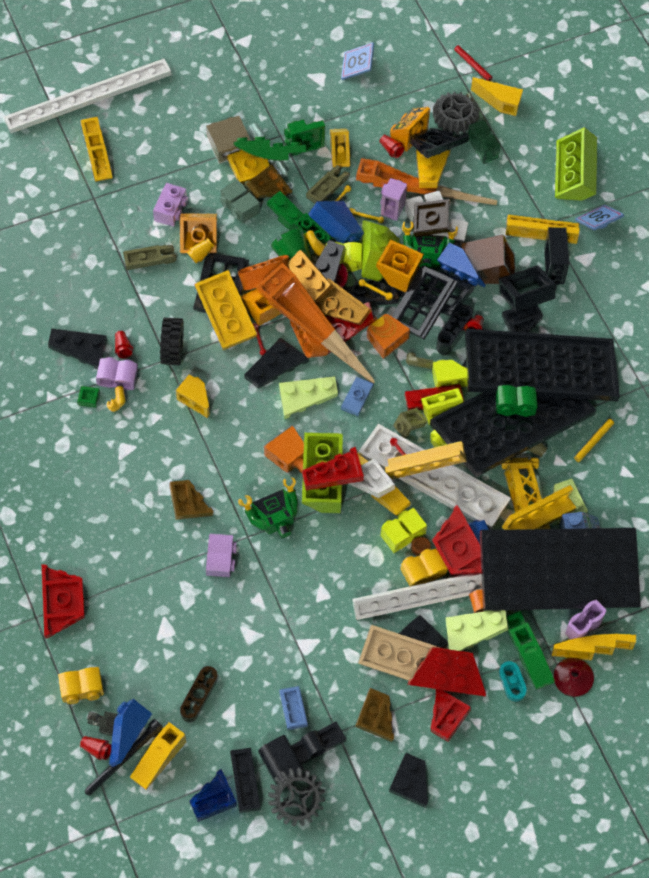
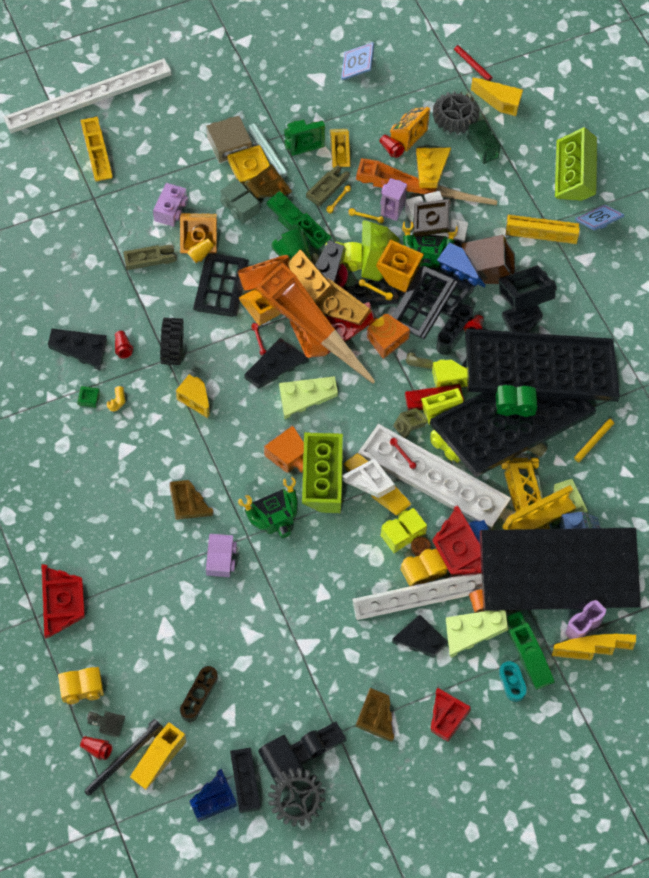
(117, 373): lavender brick -> none
(126, 729): blue slope -> none
(225, 310): yellow plate -> none
(261, 148): green slope -> none
(293, 708): medium blue plate -> none
(316, 245): yellow arm -> none
(336, 220): blue slope -> none
(338, 471): red wing -> none
(357, 396): medium blue plate -> none
(393, 653): tan plate -> none
(411, 780): black wing -> none
(426, 460): yellow fence -> none
(436, 141): black wing -> none
(450, 672): red wing -> none
(556, 254): black window -> none
(572, 685): dark red dish -> none

